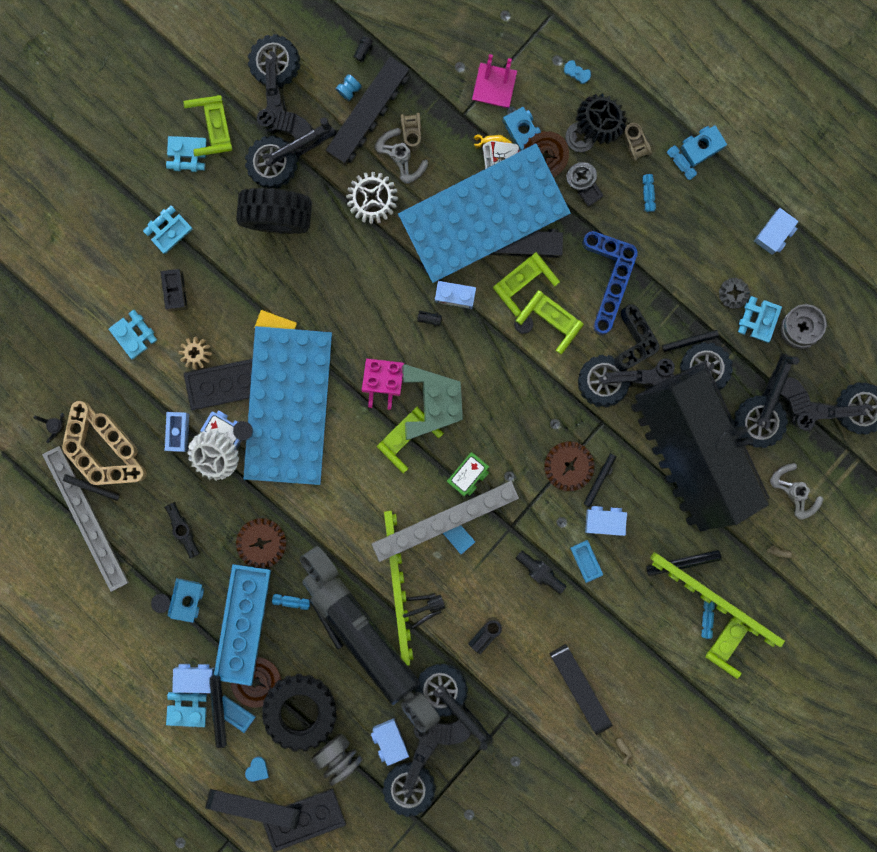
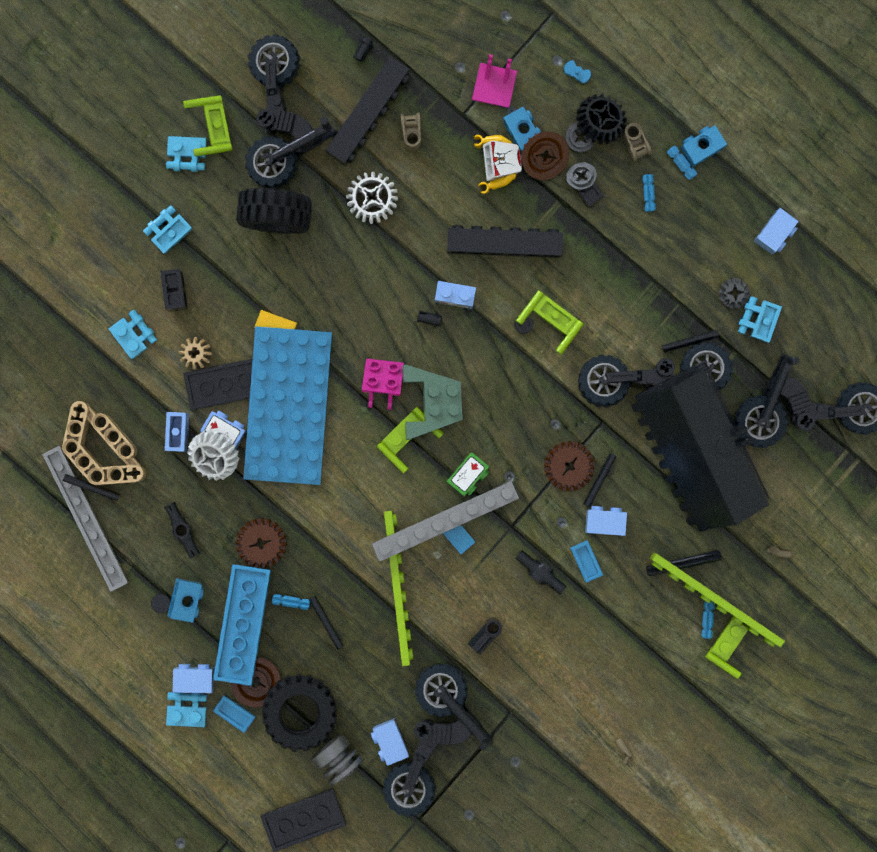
(53, 425): black plant -> none
(217, 711): black axle -> none
(243, 430): black tile -> none
(253, 809): black beam -> none
(257, 770): dark azure tile -> none
(350, 85): dark azure wheel -> none
(365, 639): piece -> none
(400, 155): light grey piece -> none
(434, 604): black plant -> none
(484, 213): dark azure plate -> none
(520, 277): lime plate -> none
(581, 689): black beam -> none
(615, 279): blue beam -> none
(642, 340): black beam -> none
(796, 492): light grey piece -> none
(813, 322): flat silver wheel -> none

